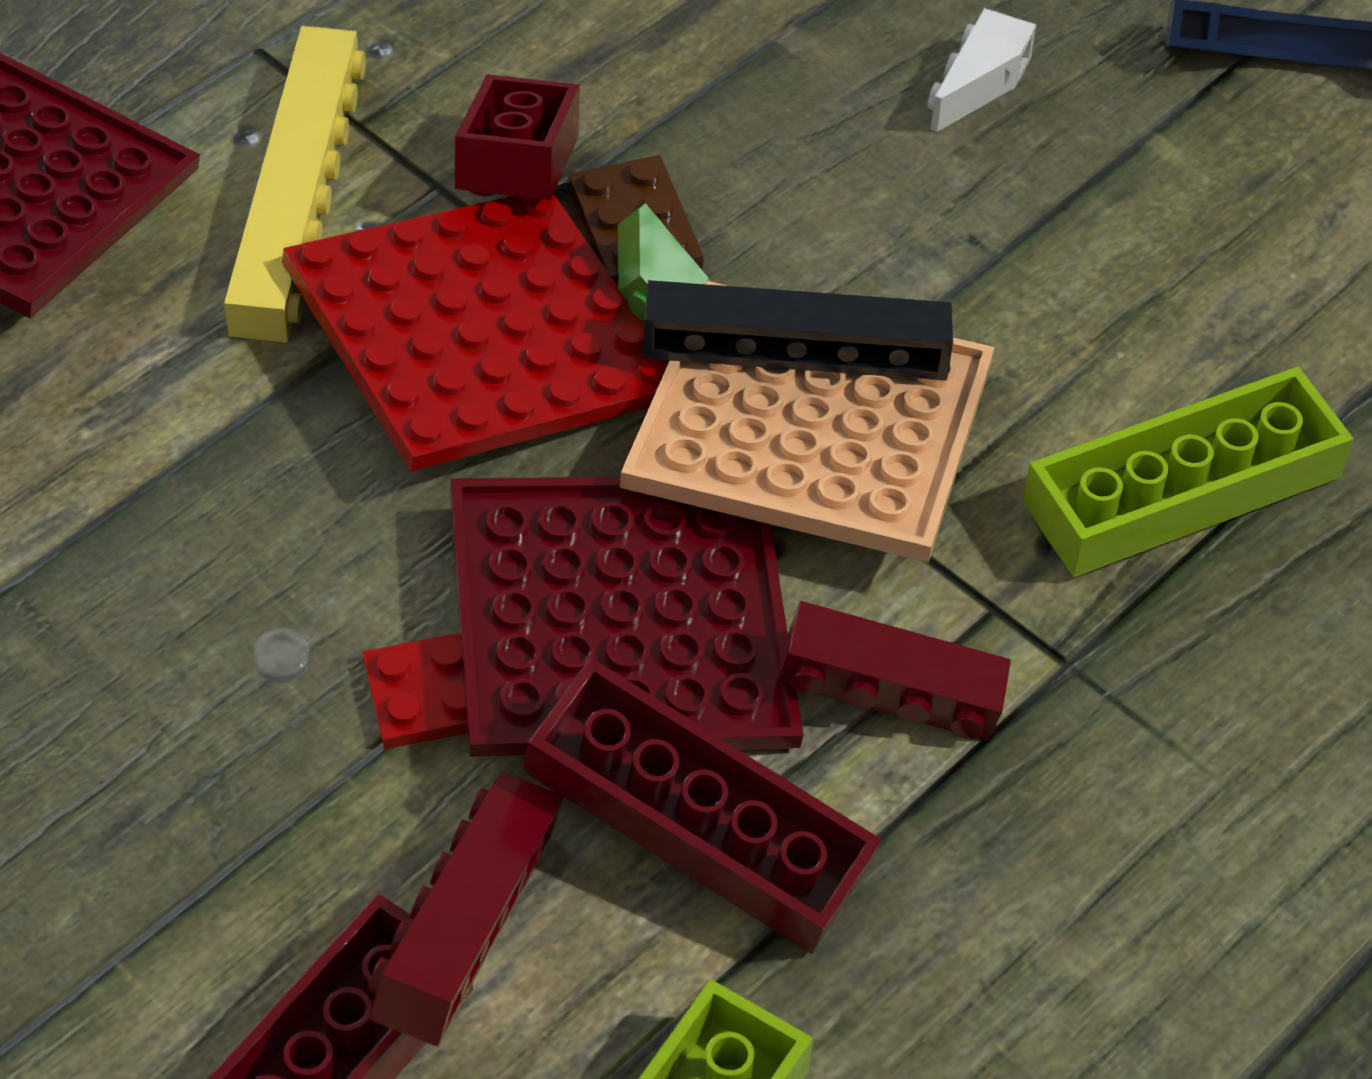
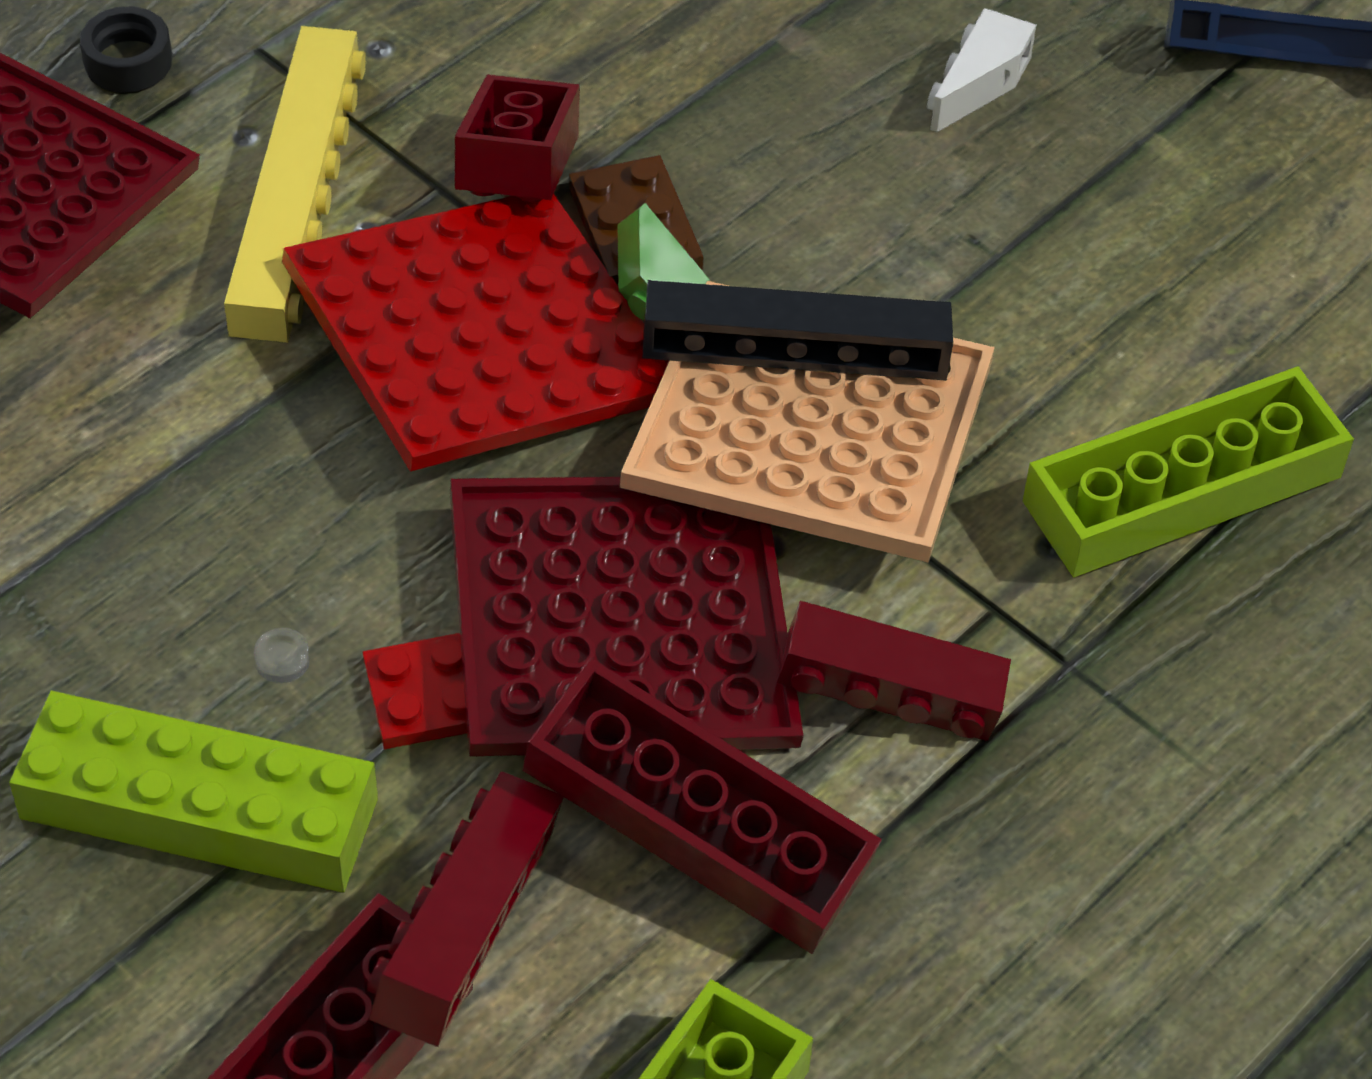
(120, 25): none -> black tyre
(195, 791): none -> lime brick

